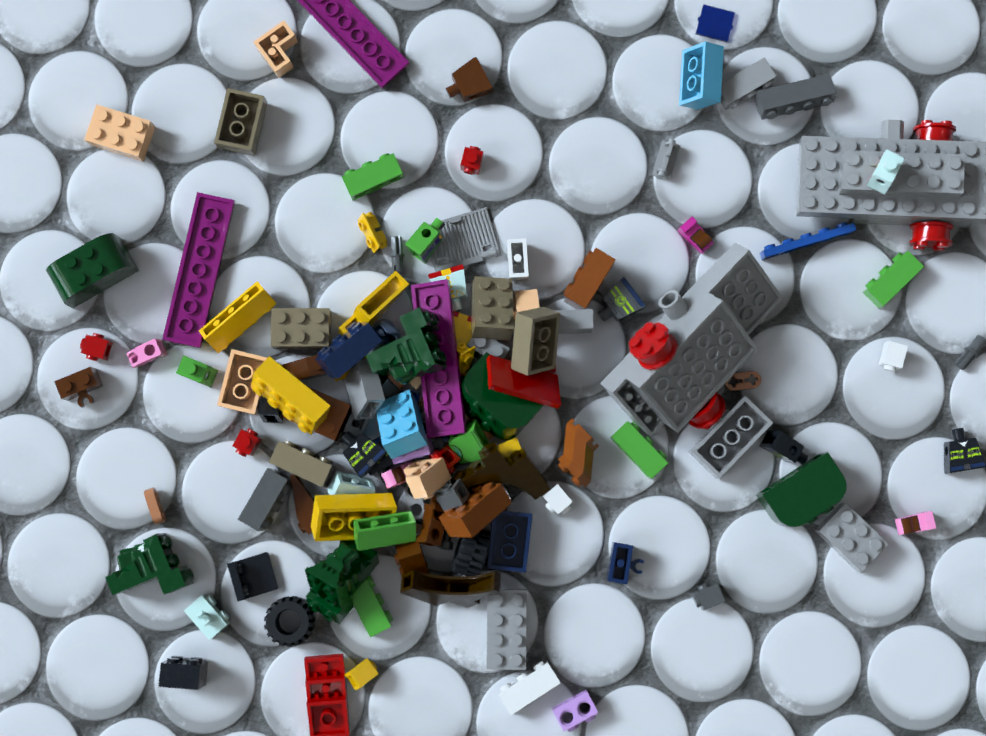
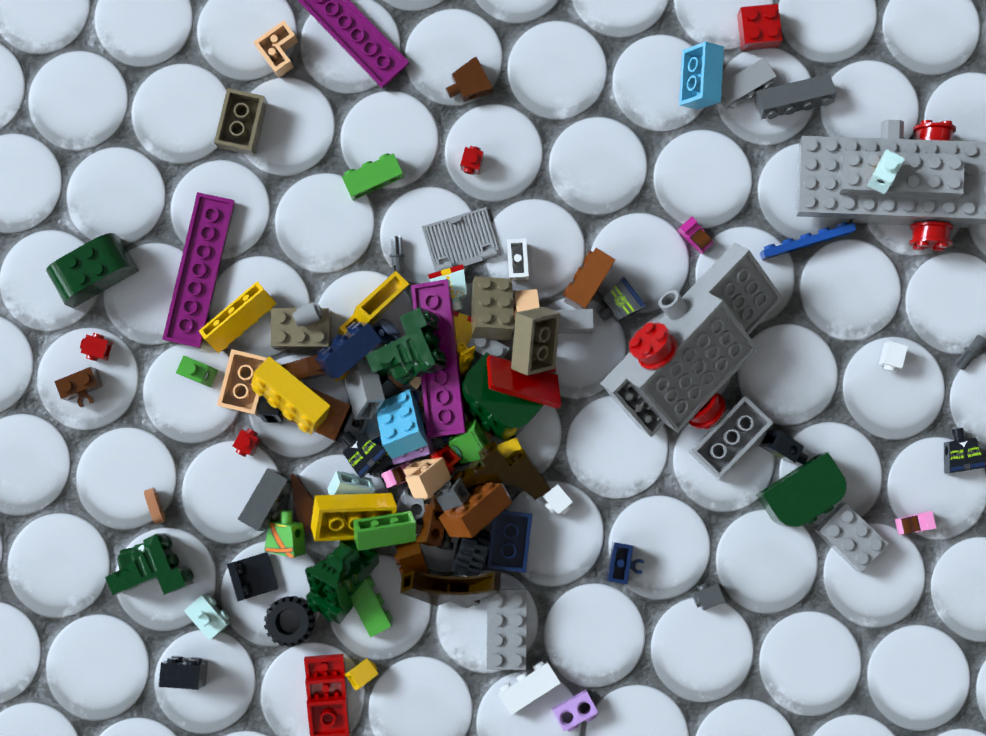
(120, 133): light nougat brick -> none
(146, 353): bright pink leg -> none
(285, 536): none -> bright green torso
(302, 463): dark tan brick -> none
(307, 314): none -> light grey brick
(367, 224): yellow hinge -> none
(425, 240): bright green torso -> none
(577, 454): dark orange brick -> none
(639, 449): bright green brick -> none
(666, 159): light grey hinge -> none
(715, 23): clear blue piece -> none
(743, 385): nougat beam -> none
(759, 27): none -> red brick
(892, 278): bright green brick -> none

